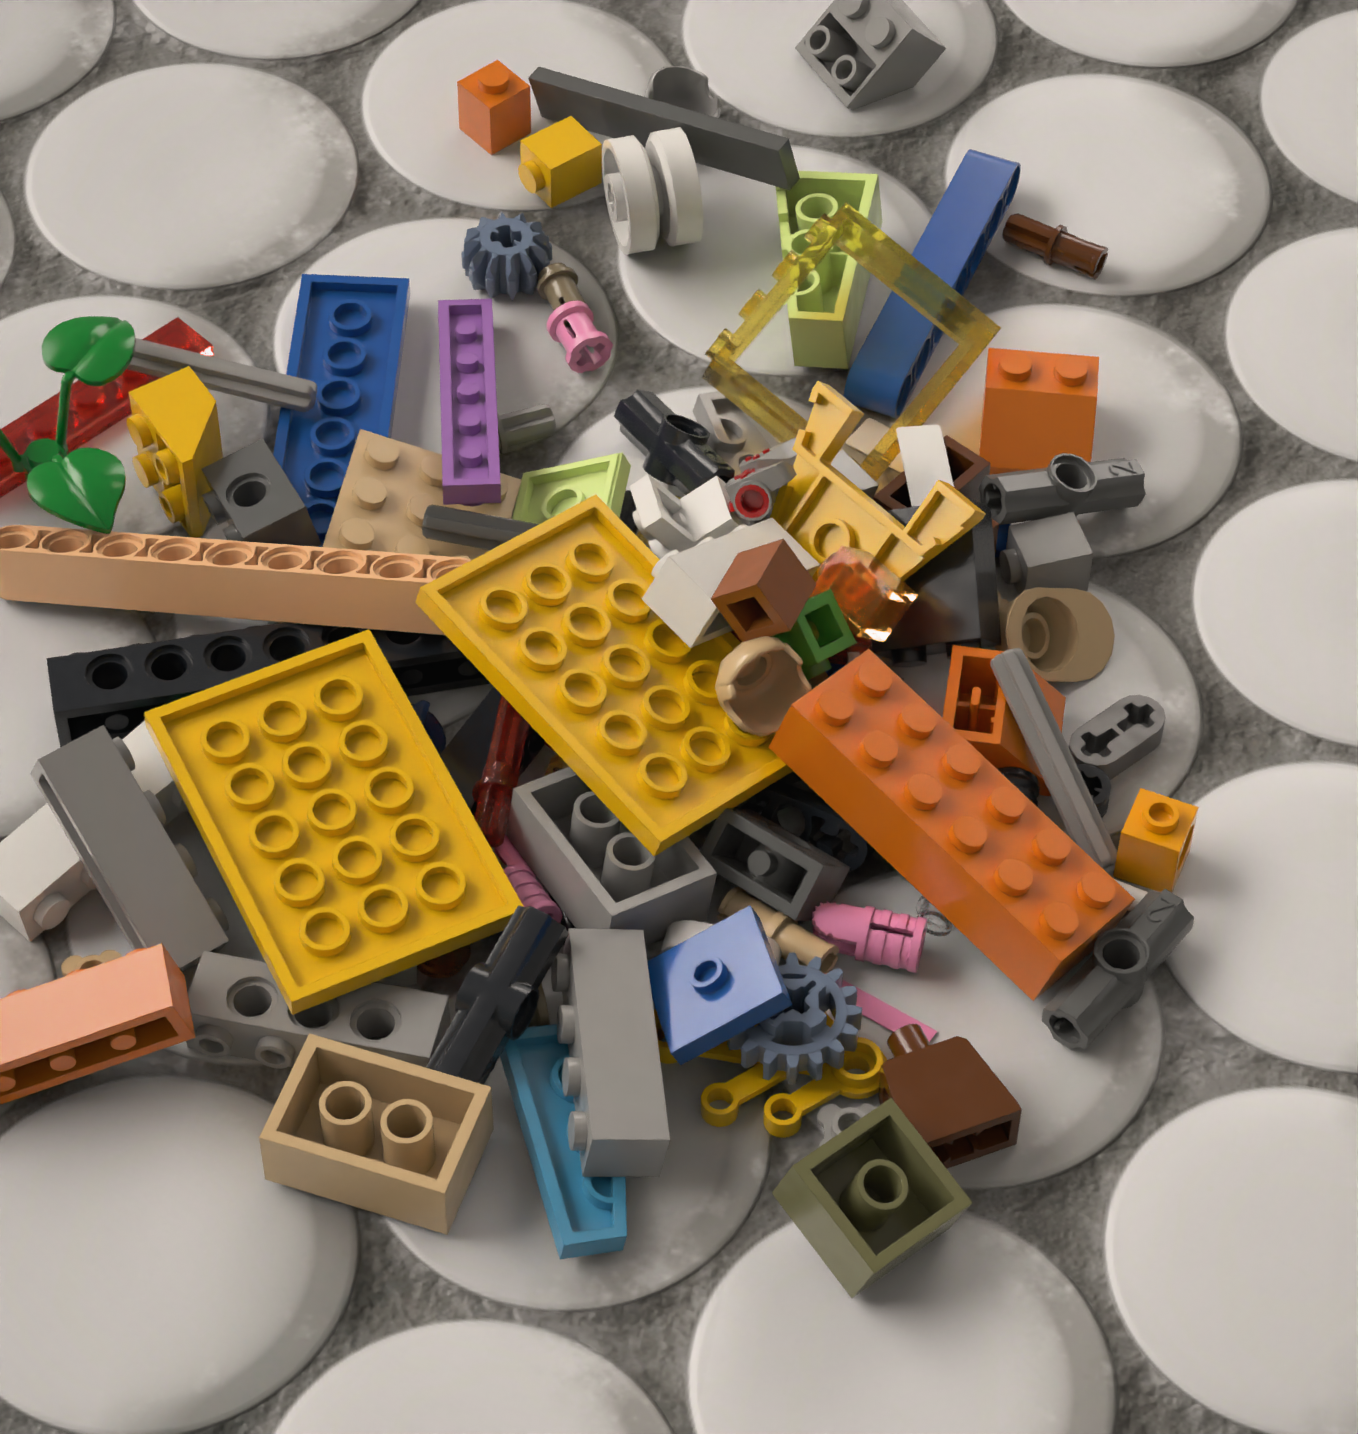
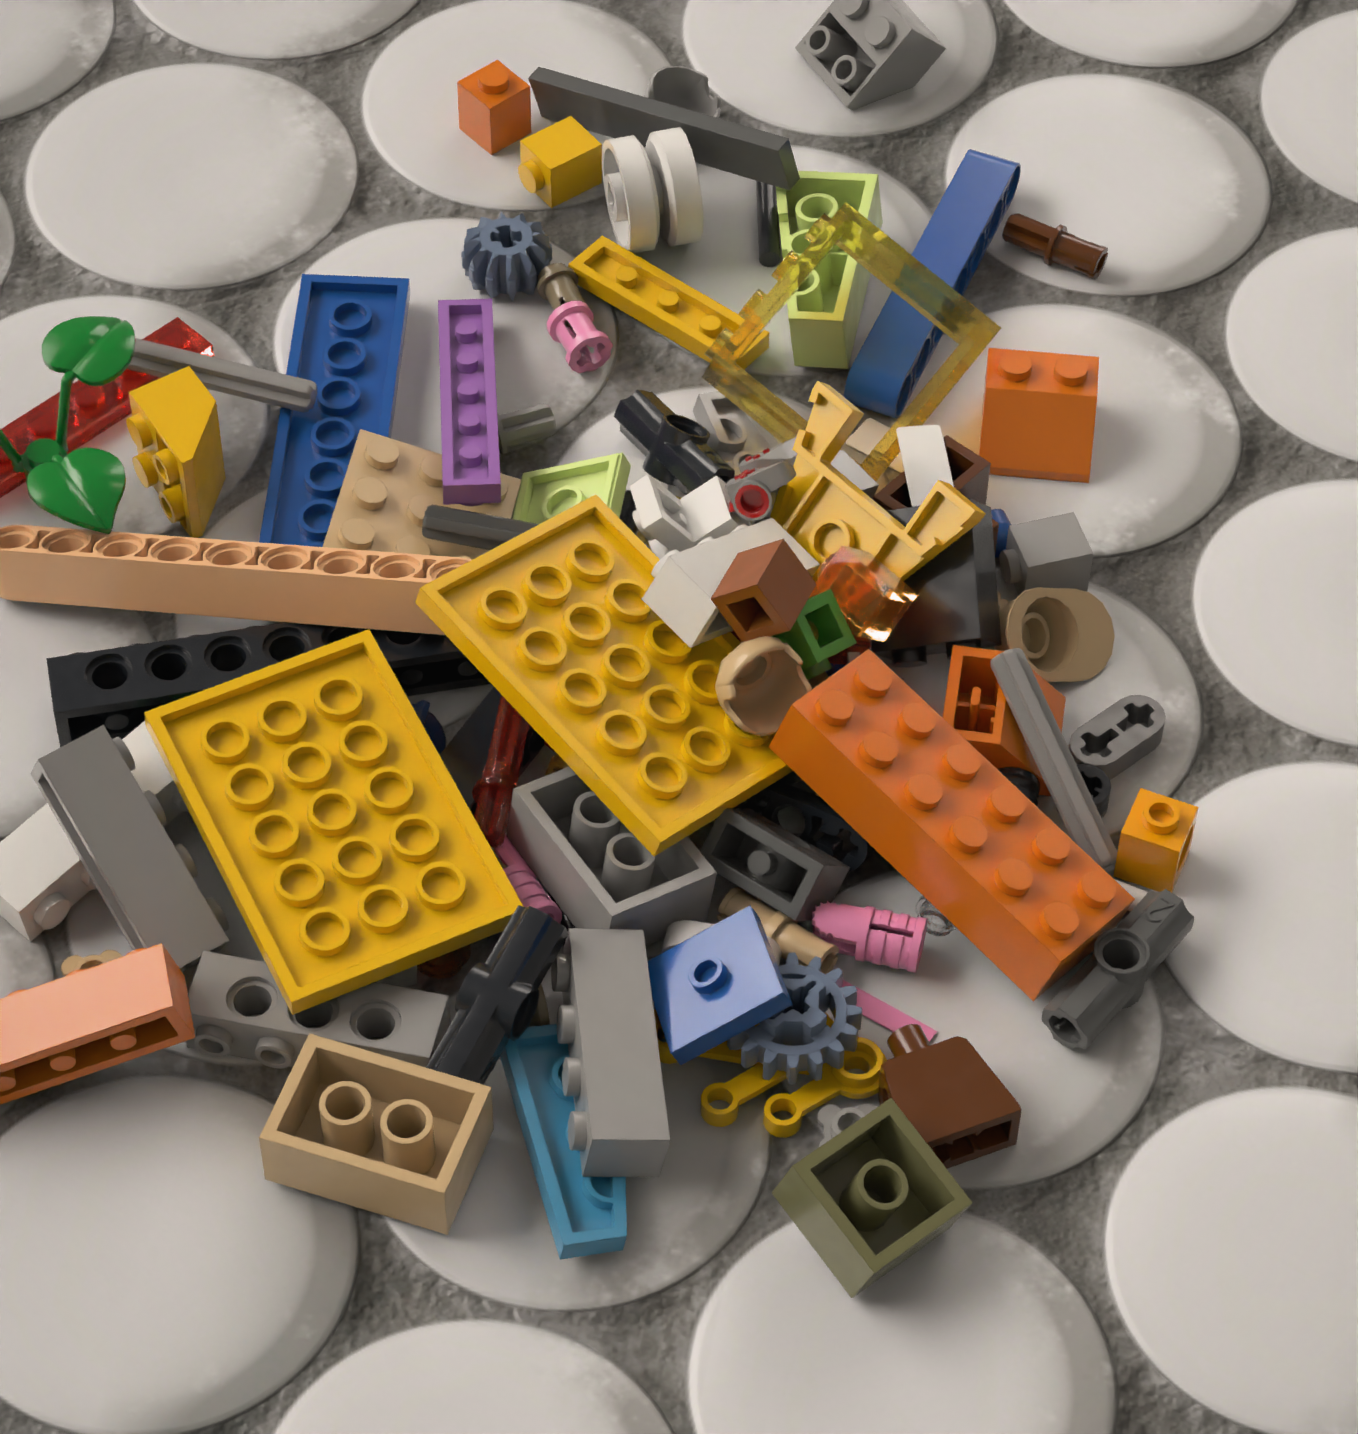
(257, 499): dark grey brick -> none
(659, 299): none -> yellow plate
(767, 225): none -> black bar
(1063, 488): dark grey piece -> none

